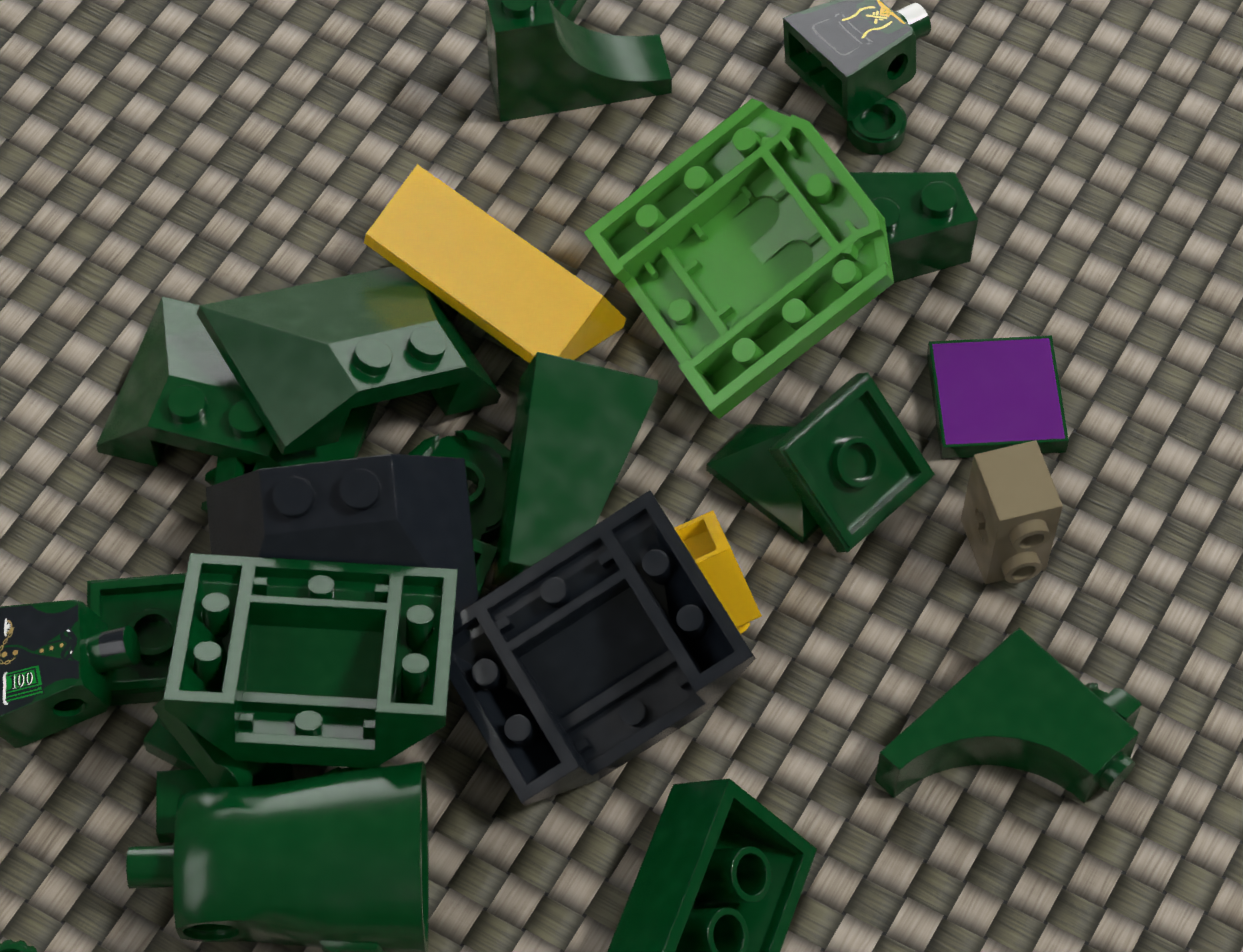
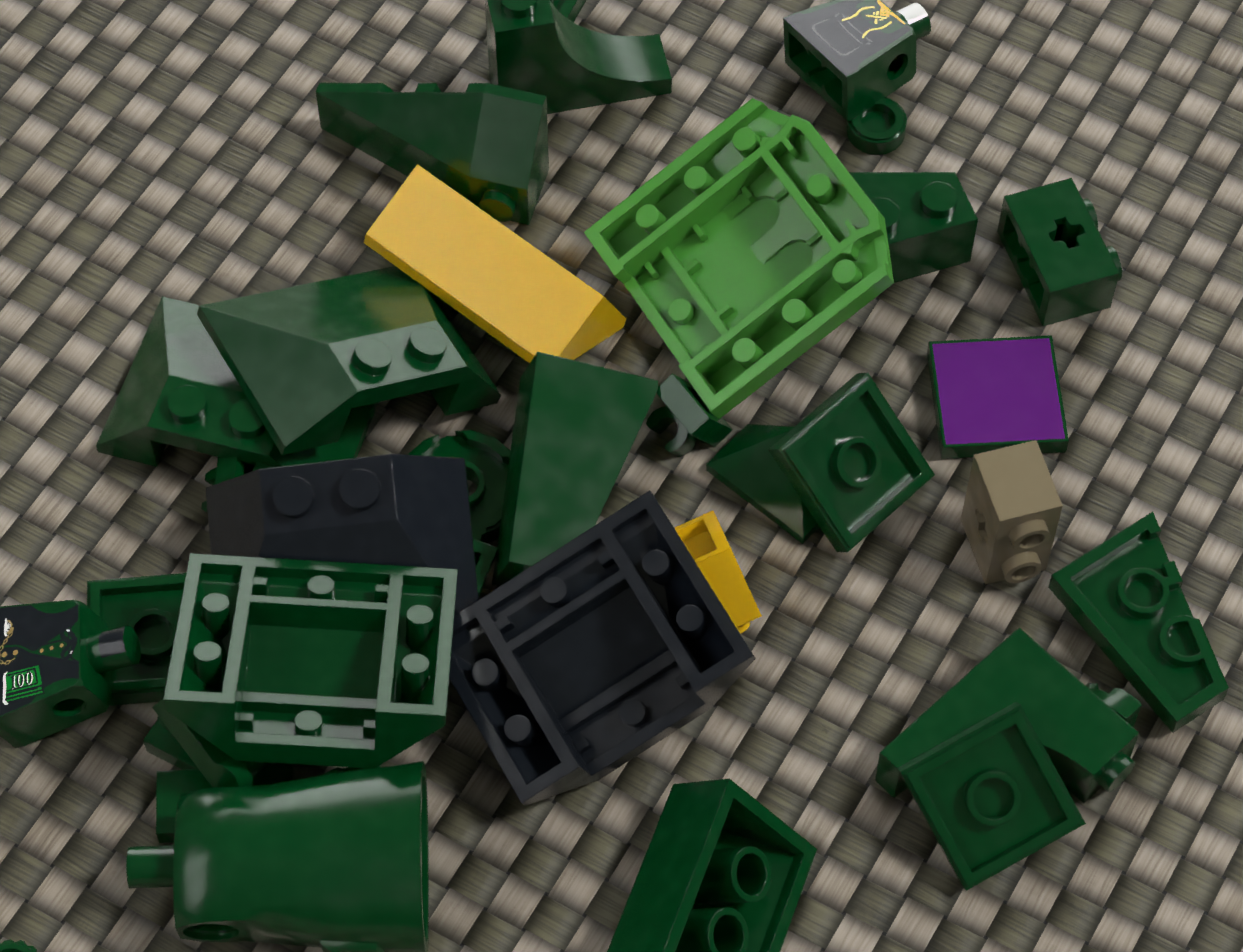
(476, 141): none -> dark green wedge
(689, 413): none -> dark green tile
(991, 795): none -> dark green tile
(1059, 251): none -> dark green brick
(1139, 617): none -> dark green wing

